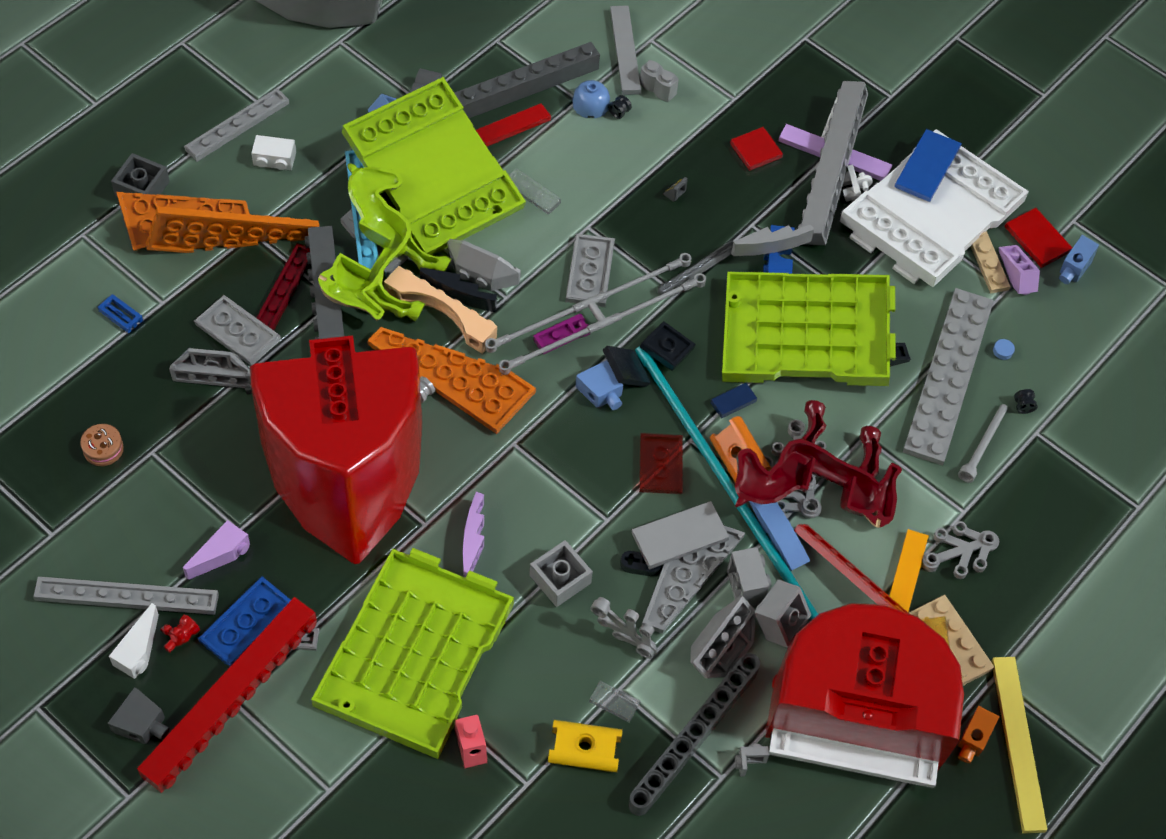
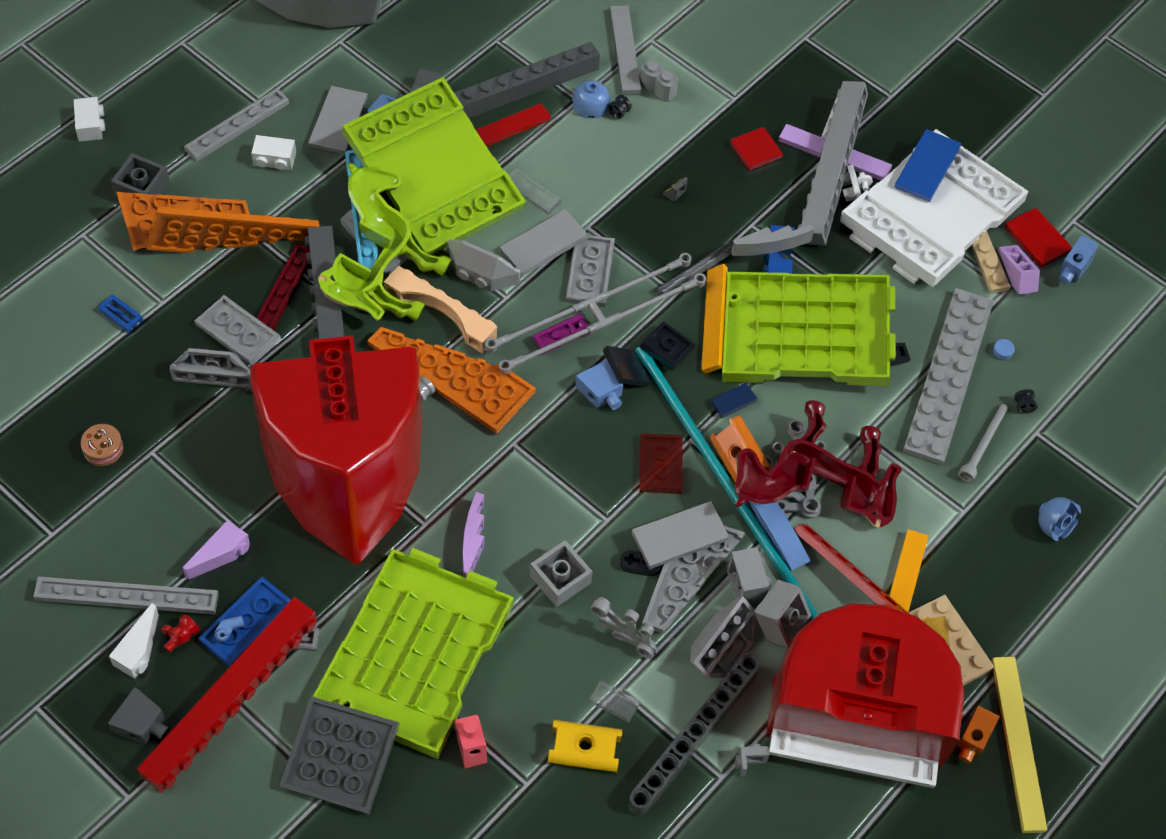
(88, 119): none -> white brick
(226, 627): none -> medium blue arm
(338, 109): none -> light grey tile
(339, 755): none -> dark grey plate
(465, 292): black slope -> none
(544, 242): none -> light grey tile
(714, 319): none -> light orange tile
(962, 548): light grey plant -> none
(1058, 517): none -> medium blue cylinder

